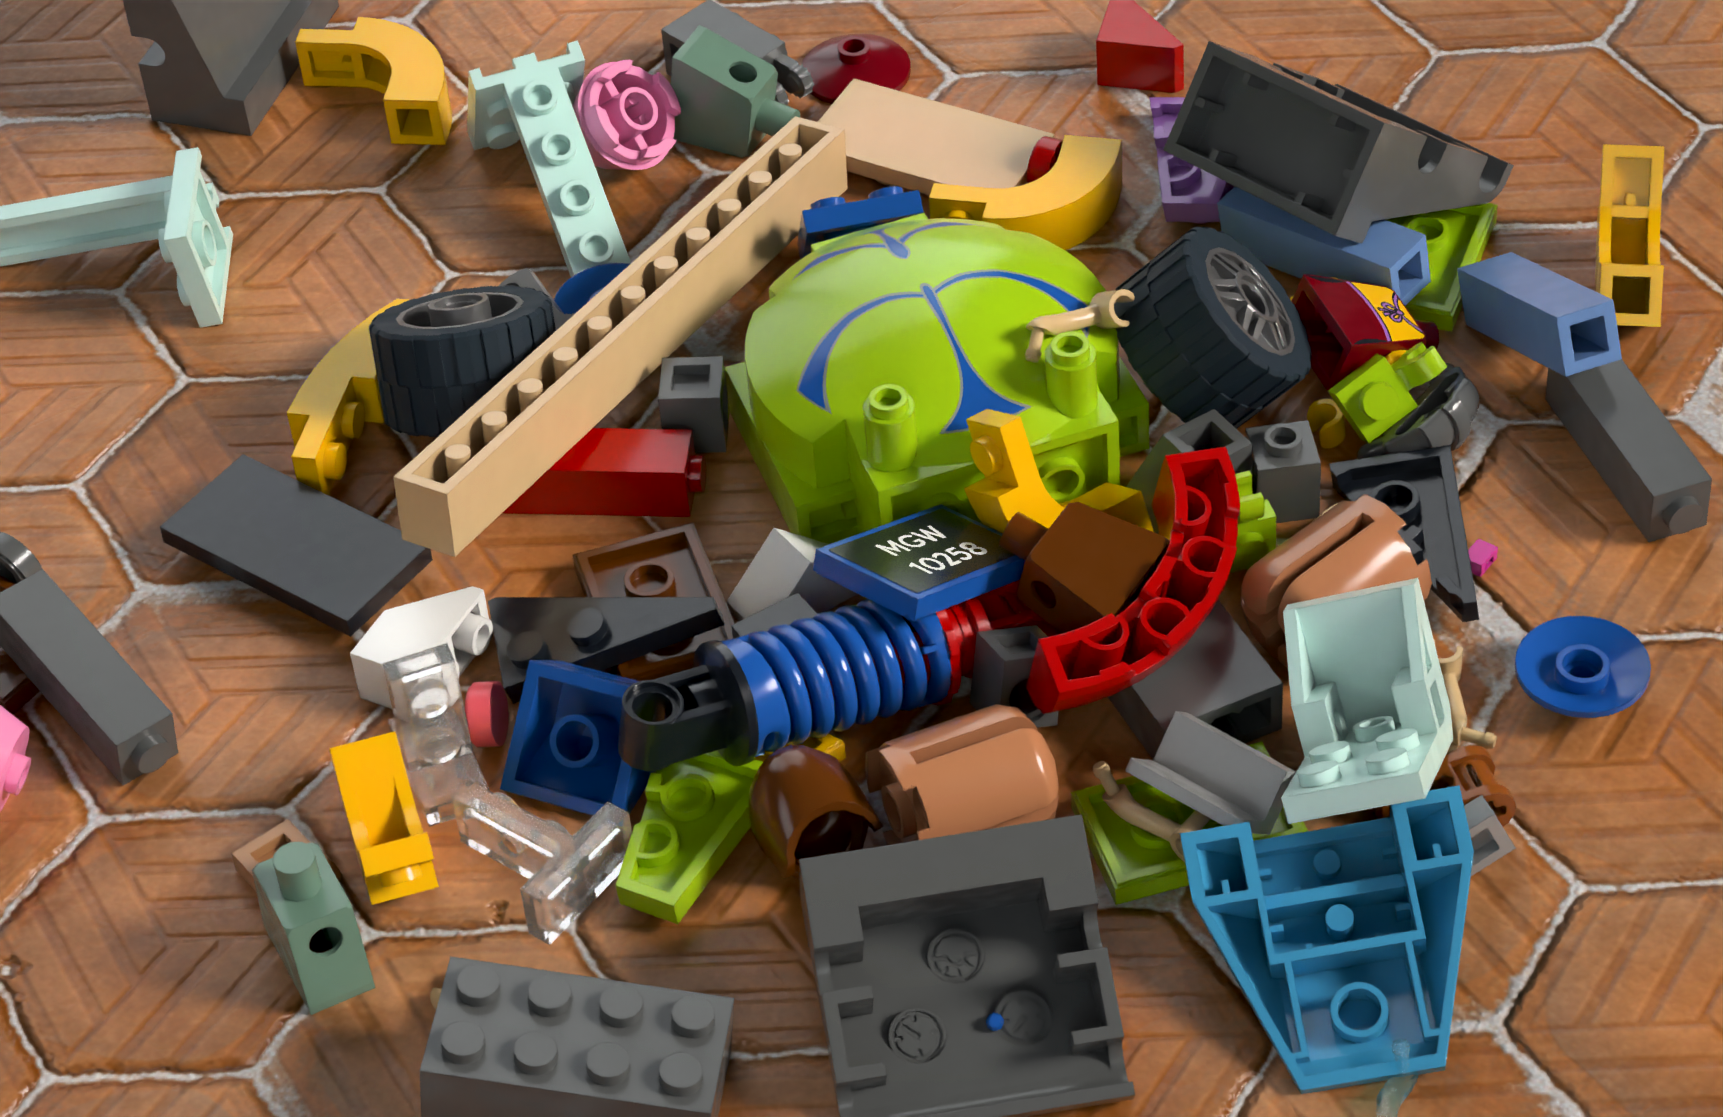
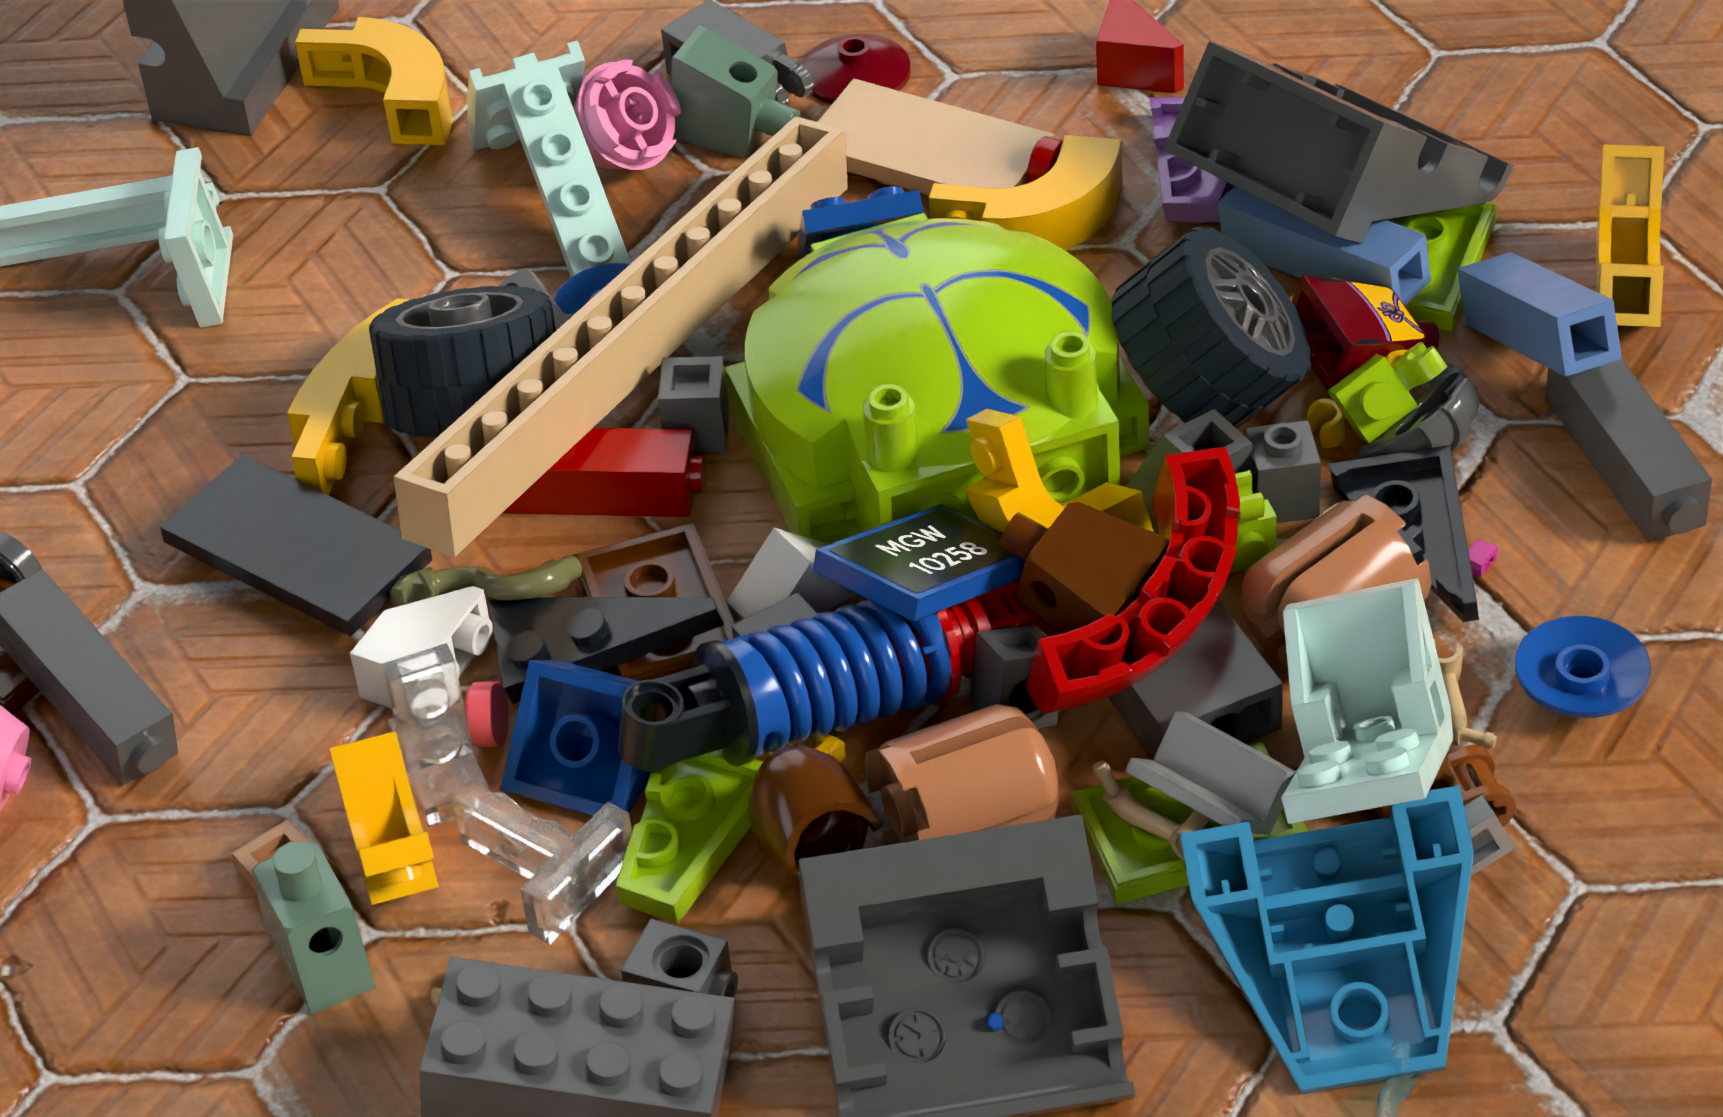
(529, 584): none -> olive animal
(681, 961): none -> dark grey brick
(1098, 313): tan piece -> none

